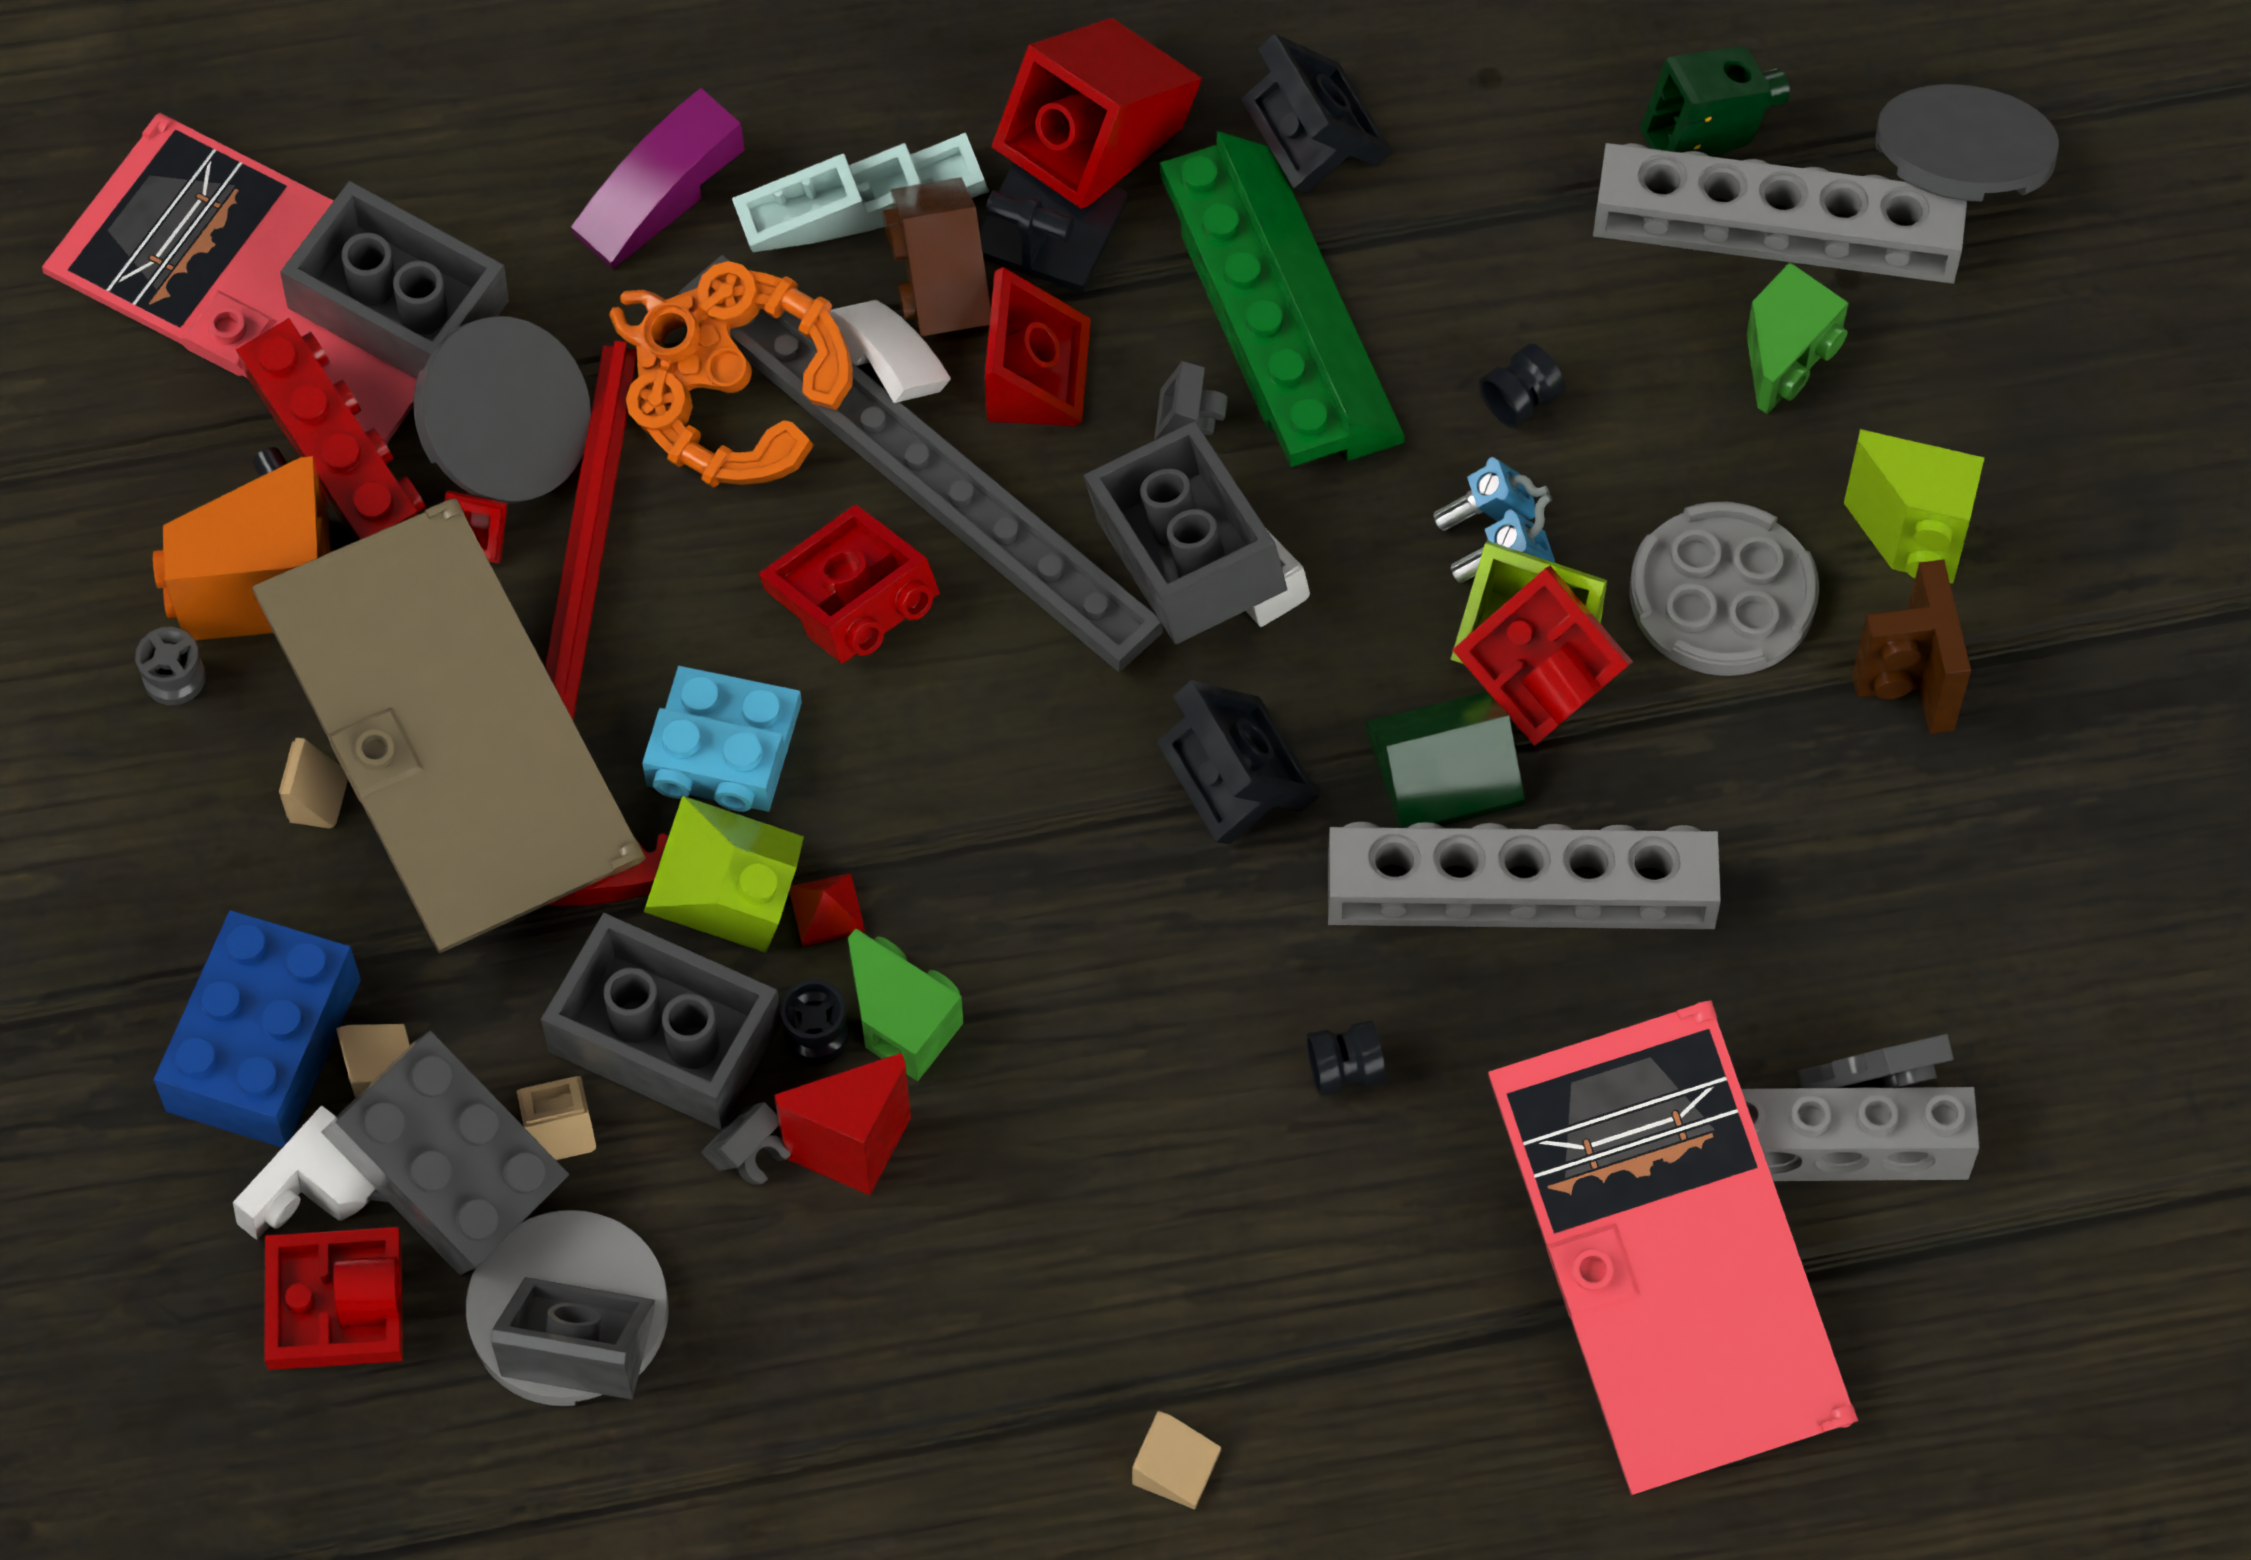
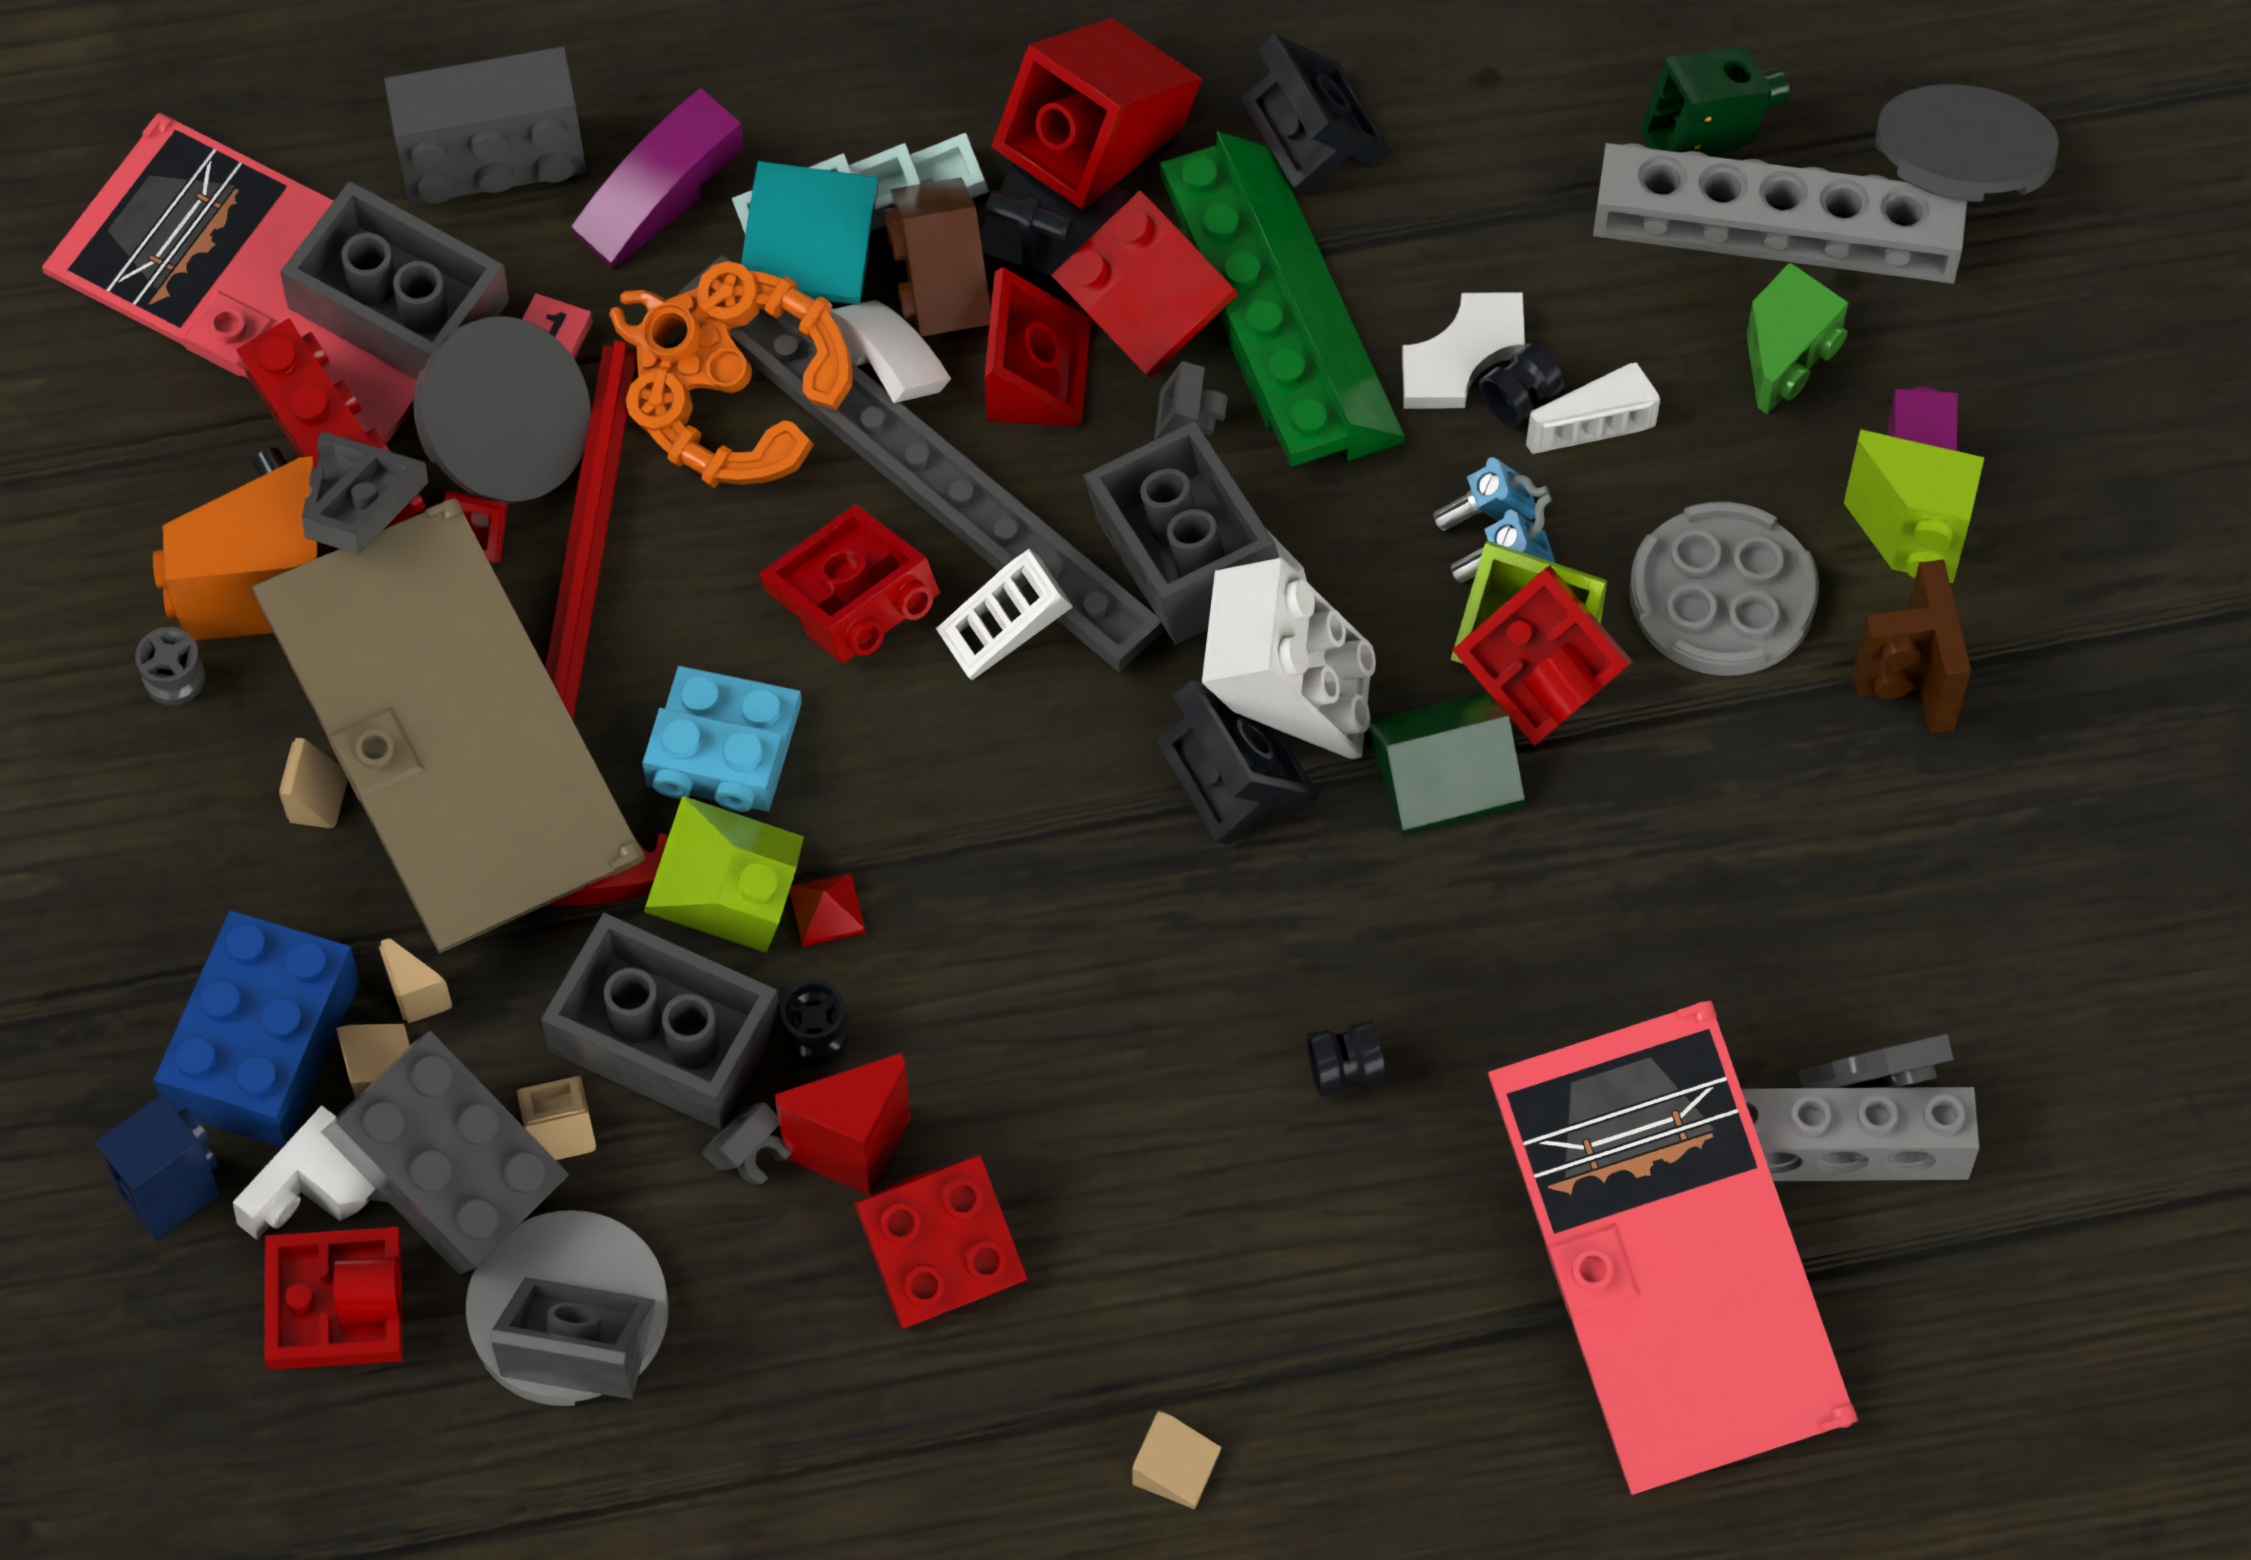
(160, 1165): none -> dark blue brick
(357, 492): none -> dark grey wing
(416, 986): none -> tan slope
(486, 126): none -> dark grey brick
(561, 320): none -> coral tile
(811, 228): none -> teal slope
(901, 1004): bright green slope -> none
(940, 1240): none -> red plate
(1033, 618): none -> white slope
(1145, 284): none -> red slope
(1288, 657): none -> white slope
(1482, 334): none -> white tile
(1497, 898): light grey brick -> none
(1600, 410): none -> white slope
(1925, 417): none -> magenta brick

